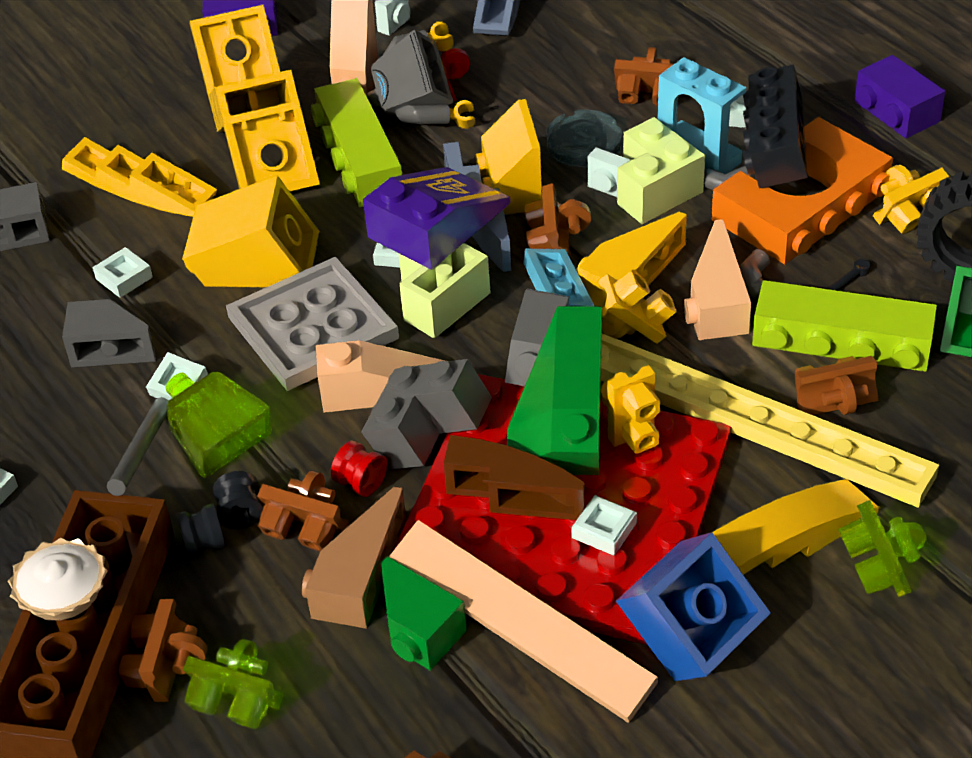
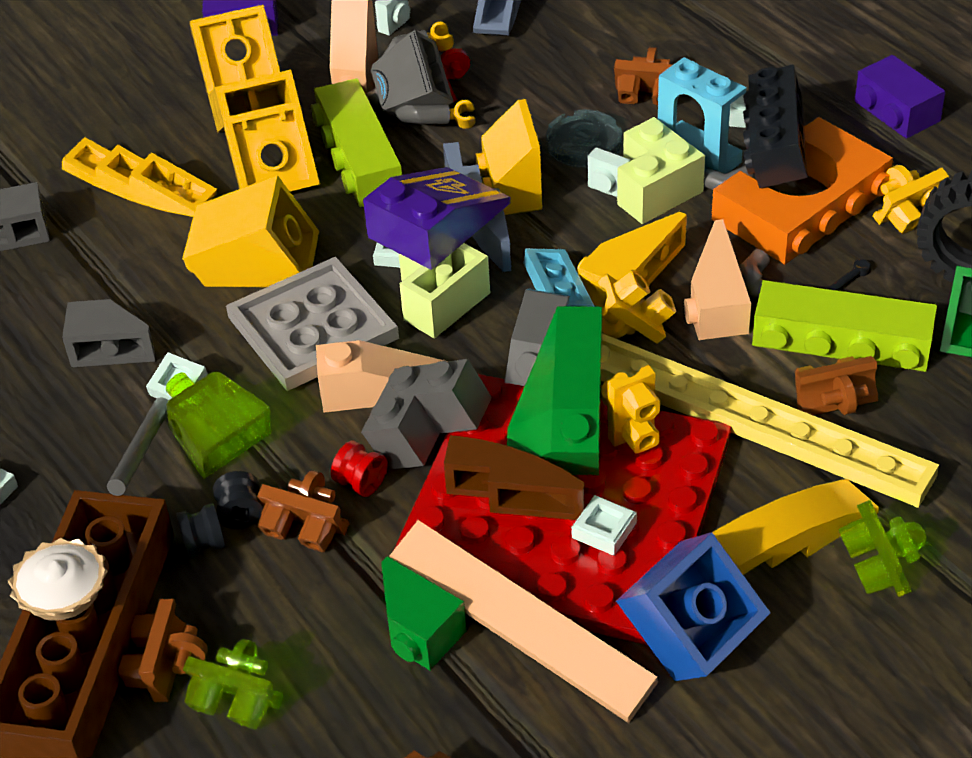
(122, 272): light aqua plate -> none
(349, 568): medium nougat slope -> none
(554, 221): dark orange hips -> none

